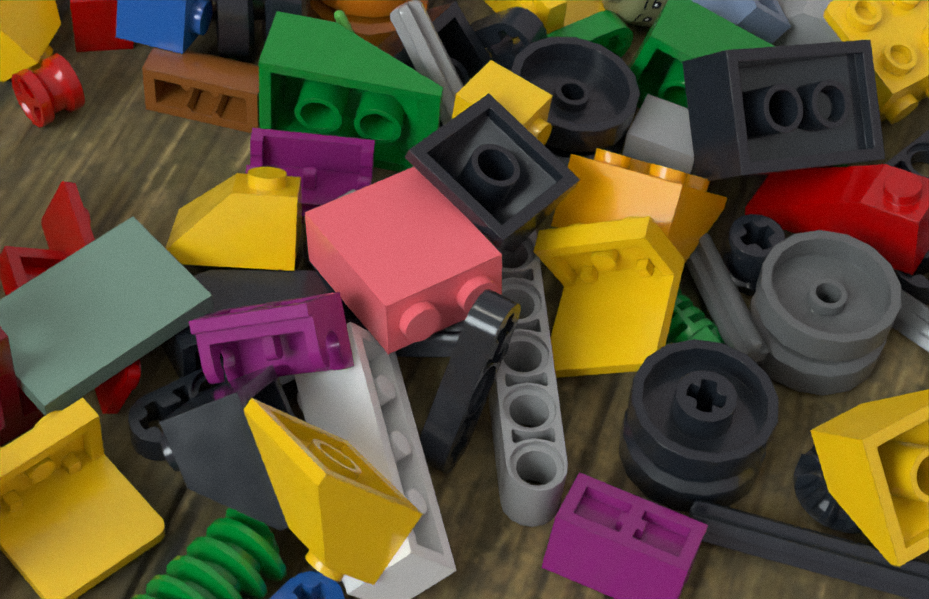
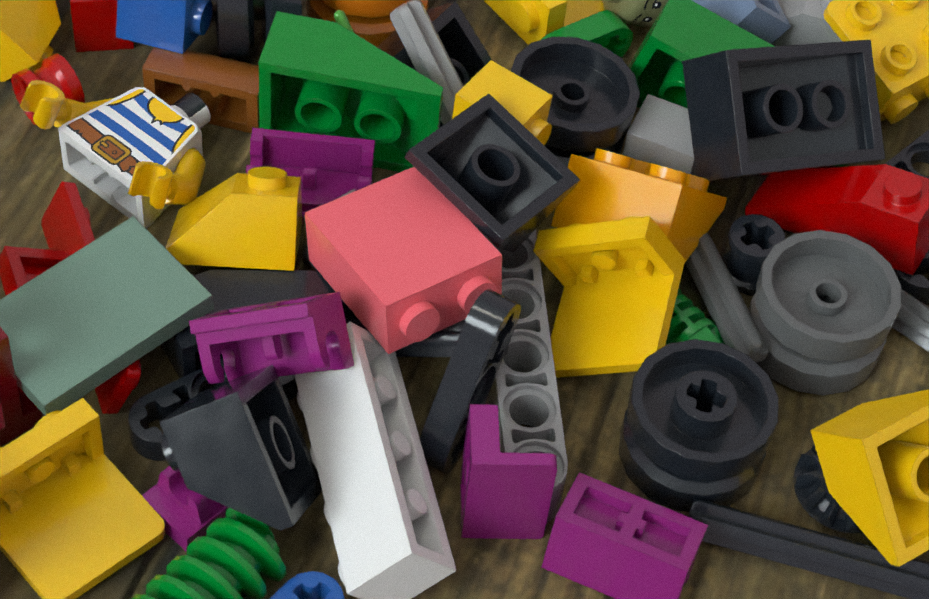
(128, 146): none -> torso
(183, 510): none -> magenta tile
(331, 496): yellow slope -> none
(498, 29): black beam -> none
(502, 491): none -> magenta panel

